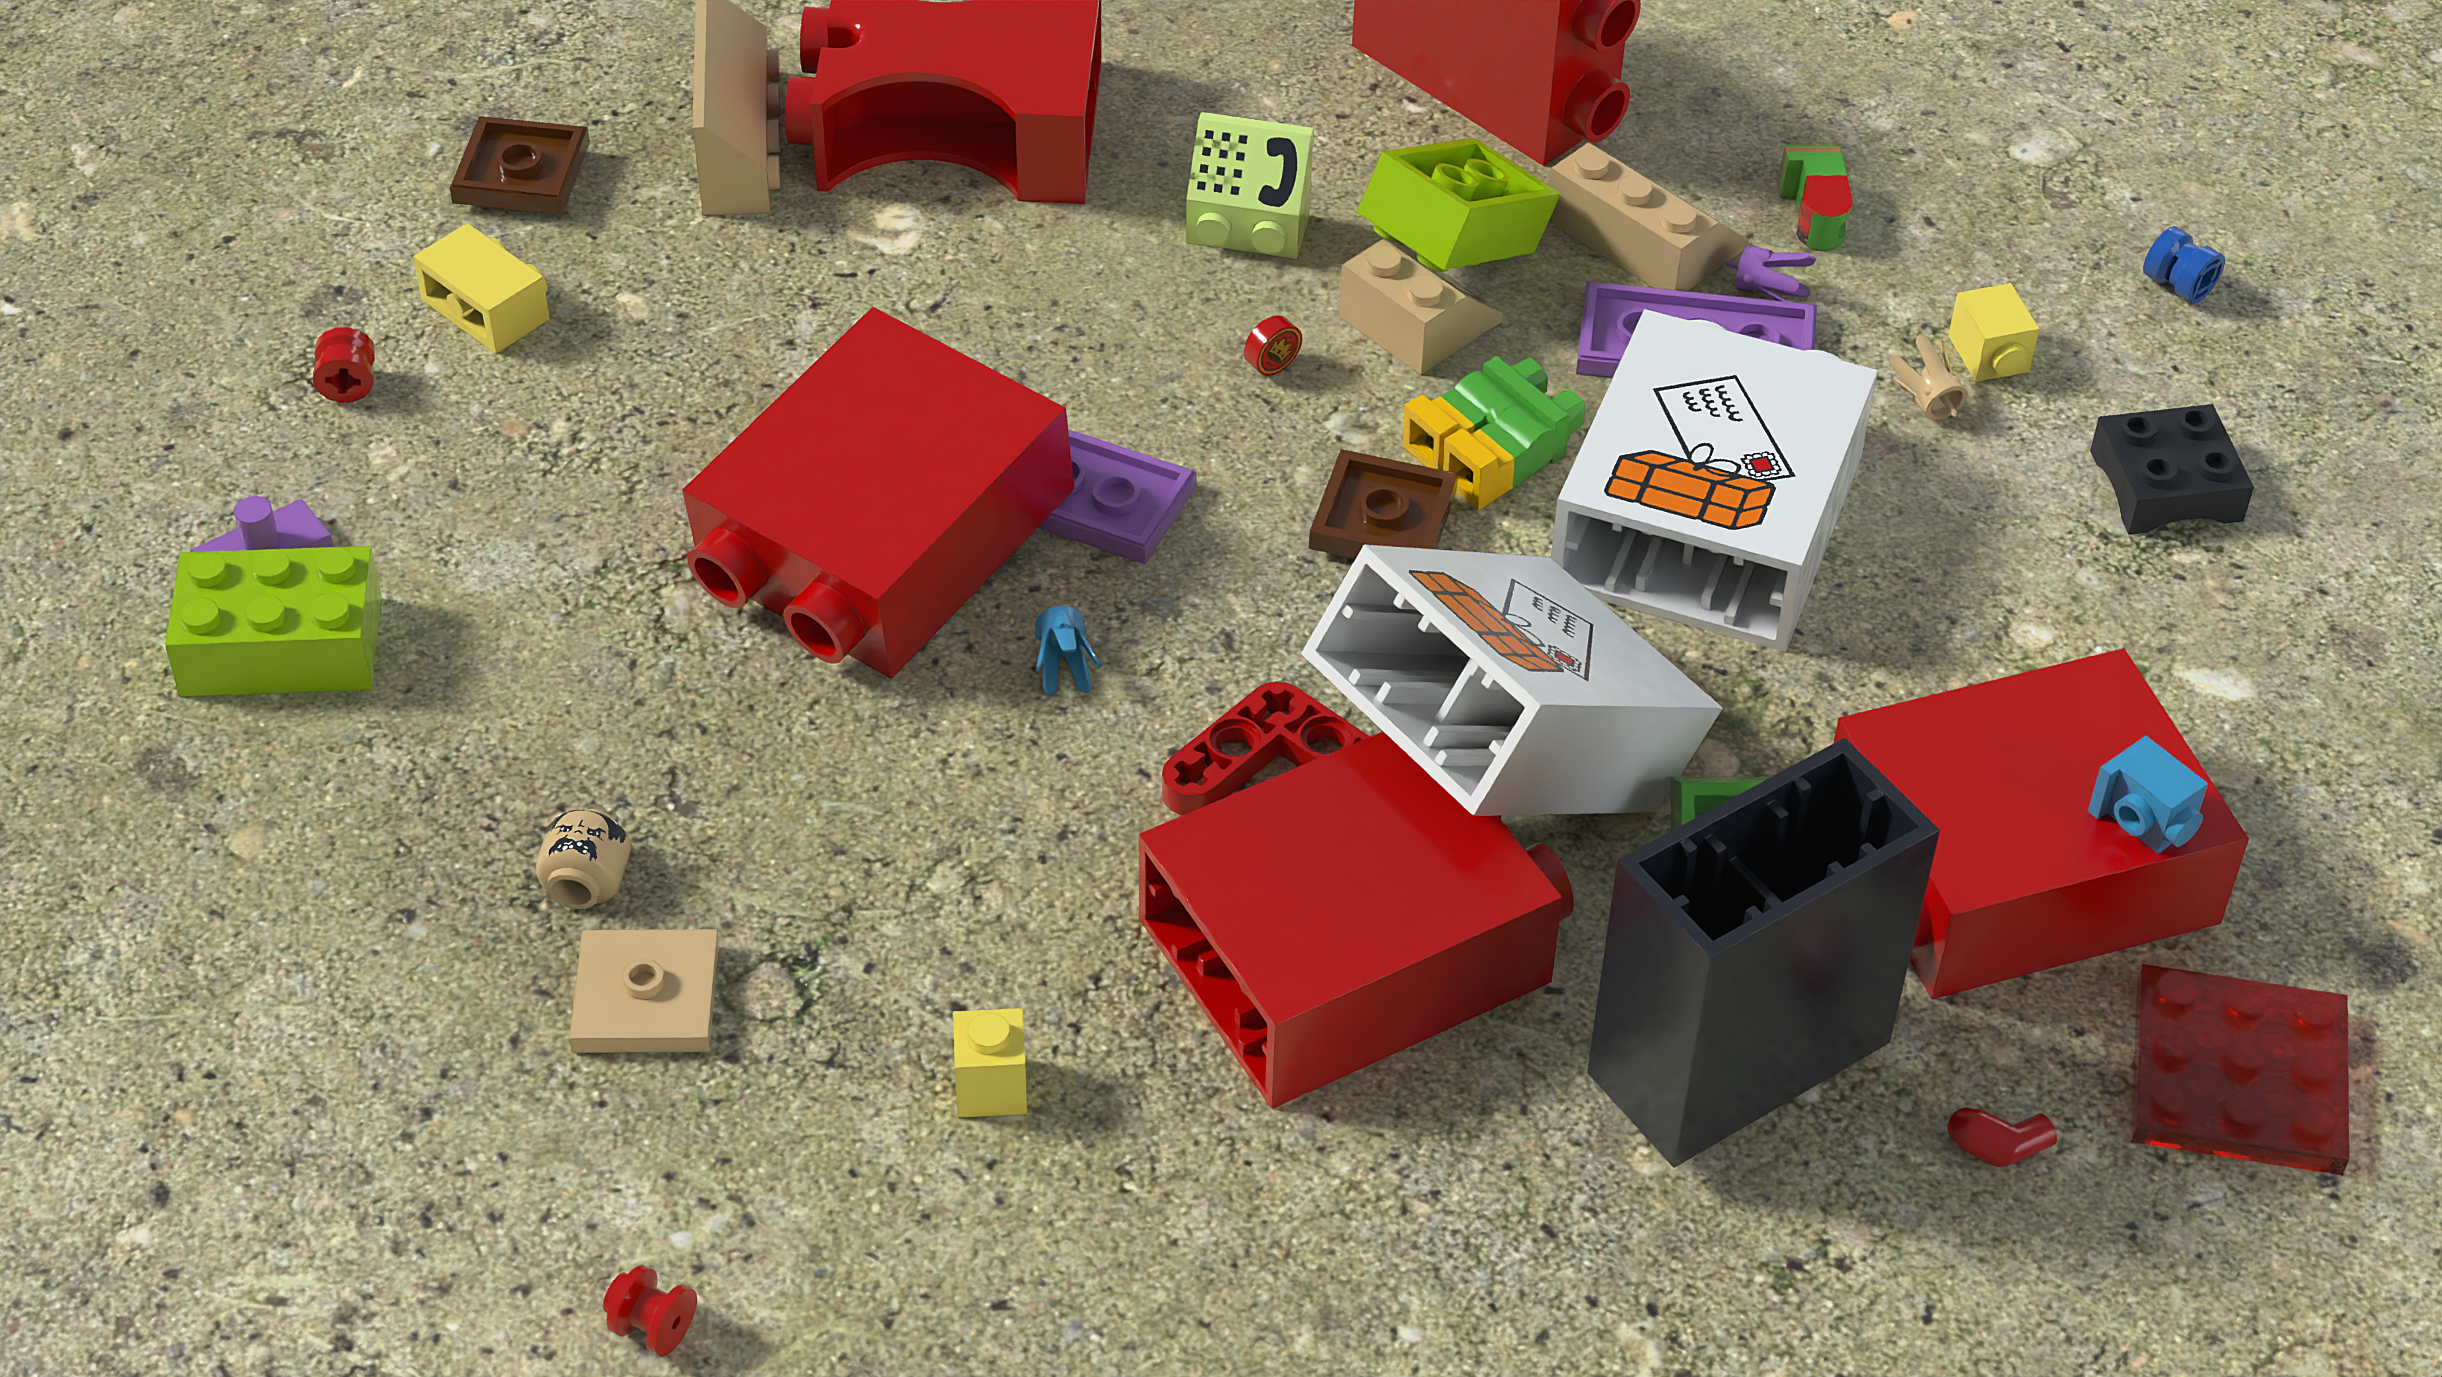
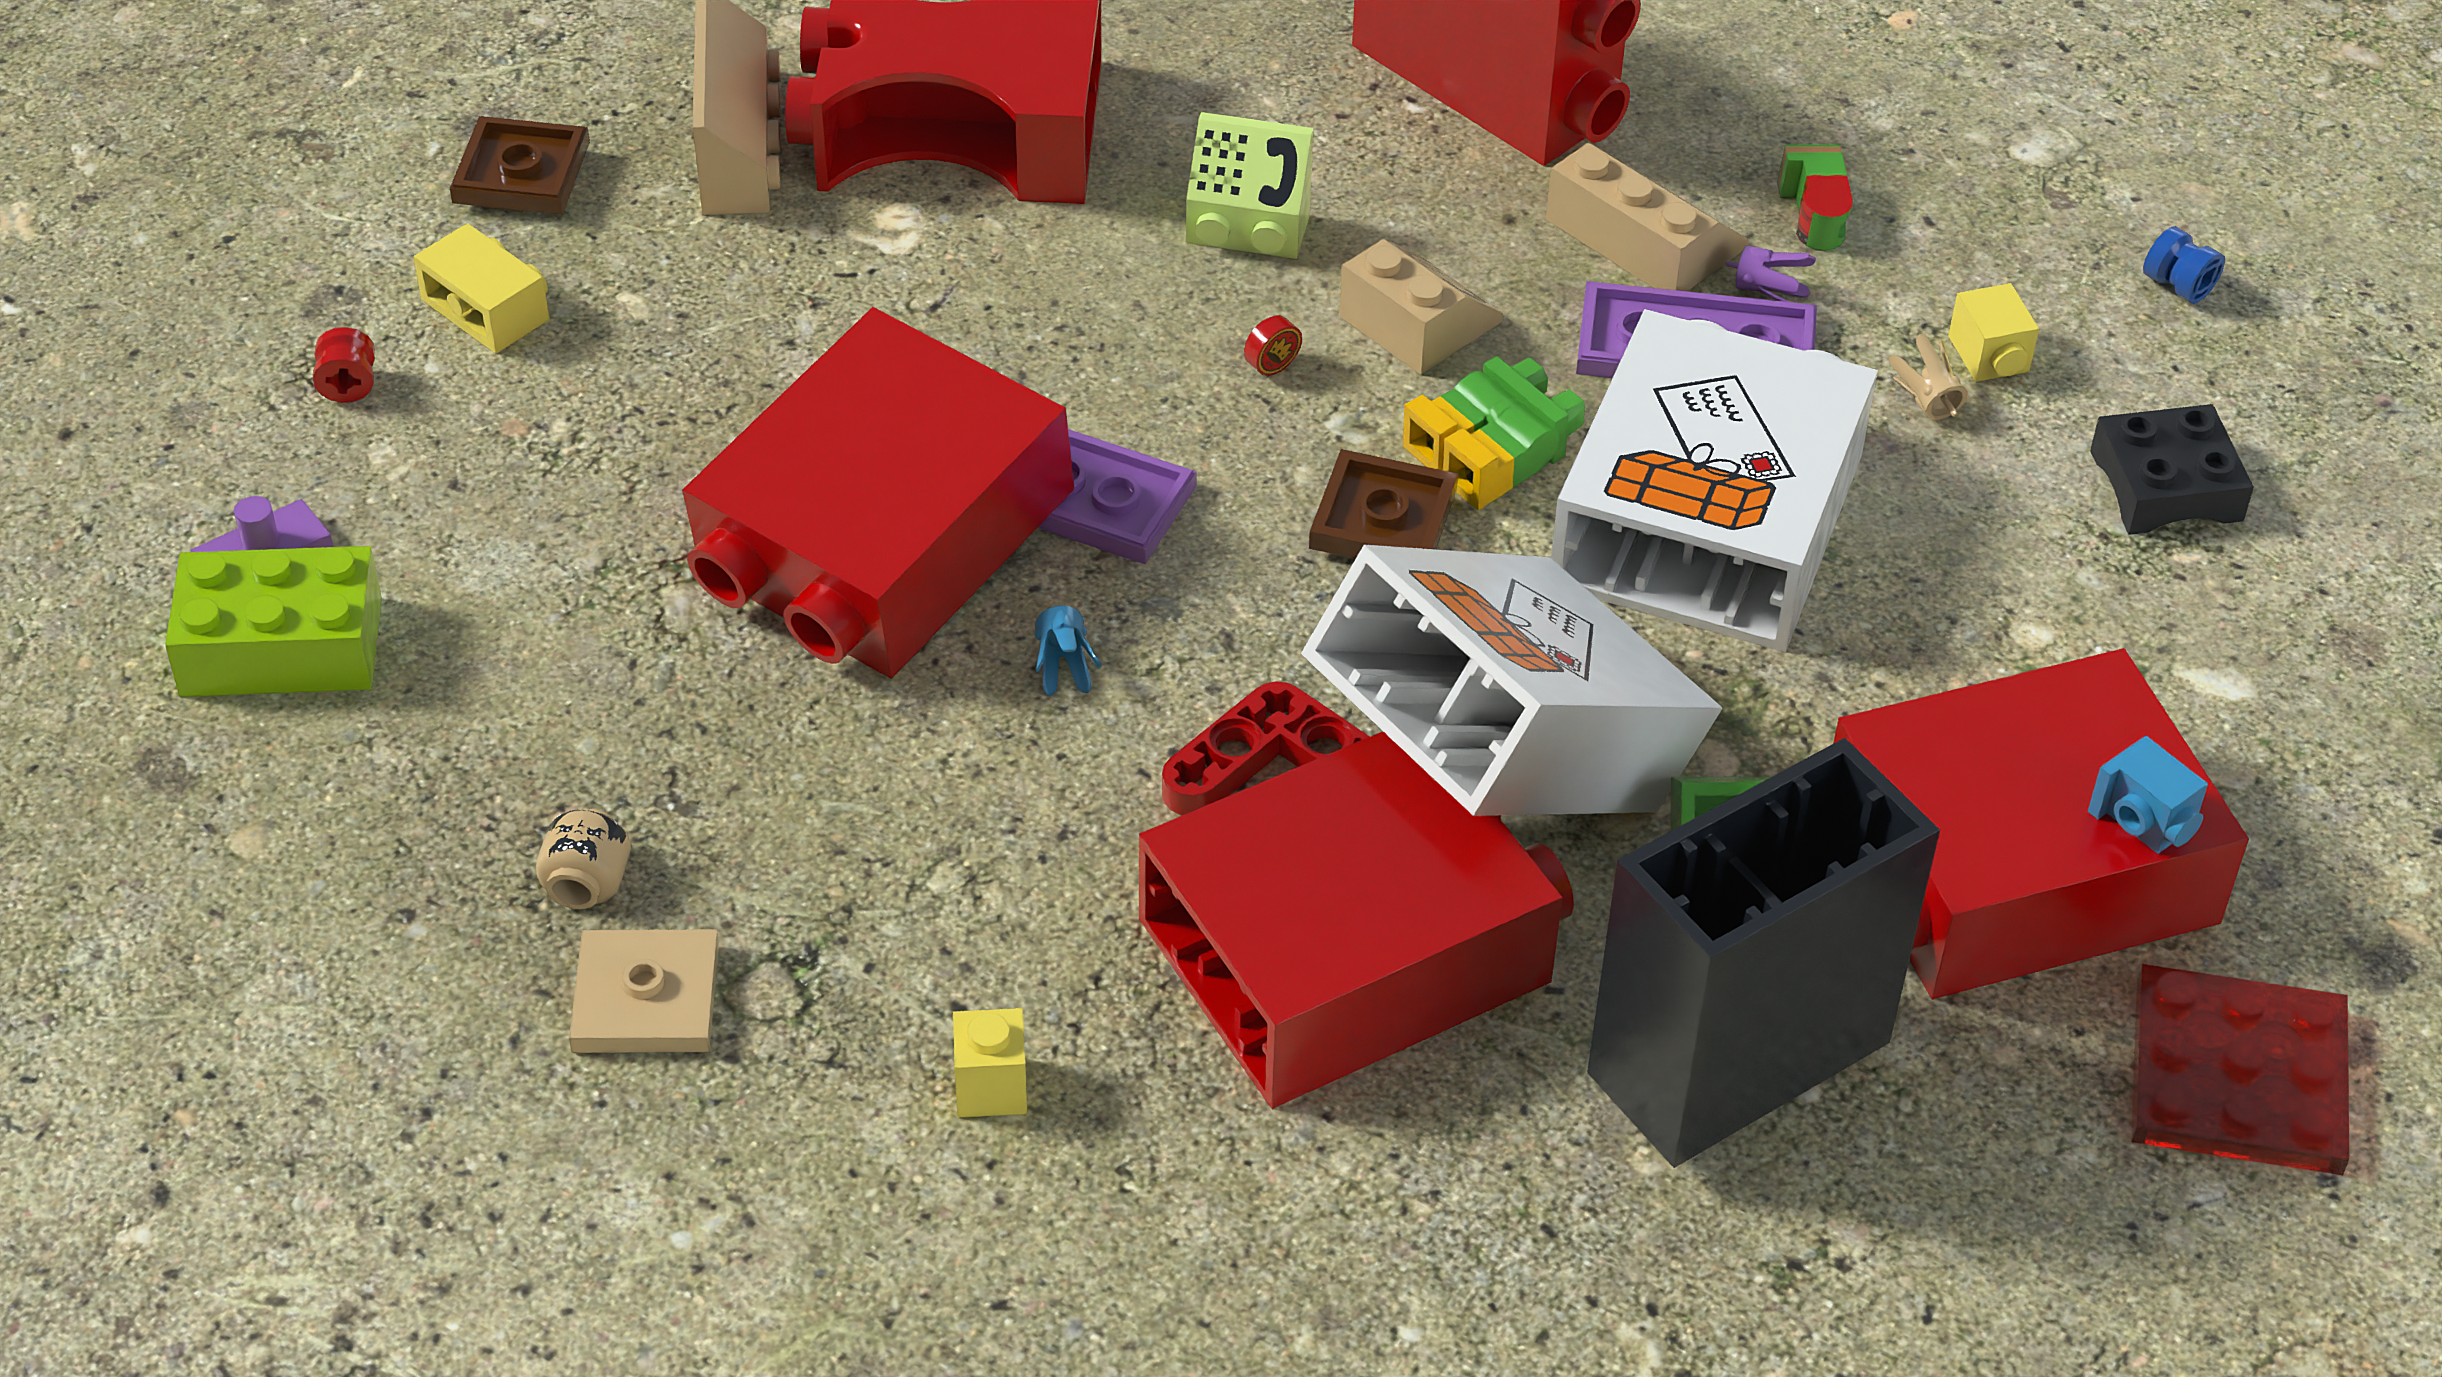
(637, 1303): red wheel -> none
(1457, 203): lime brick -> none
(1998, 1140): red arm -> none

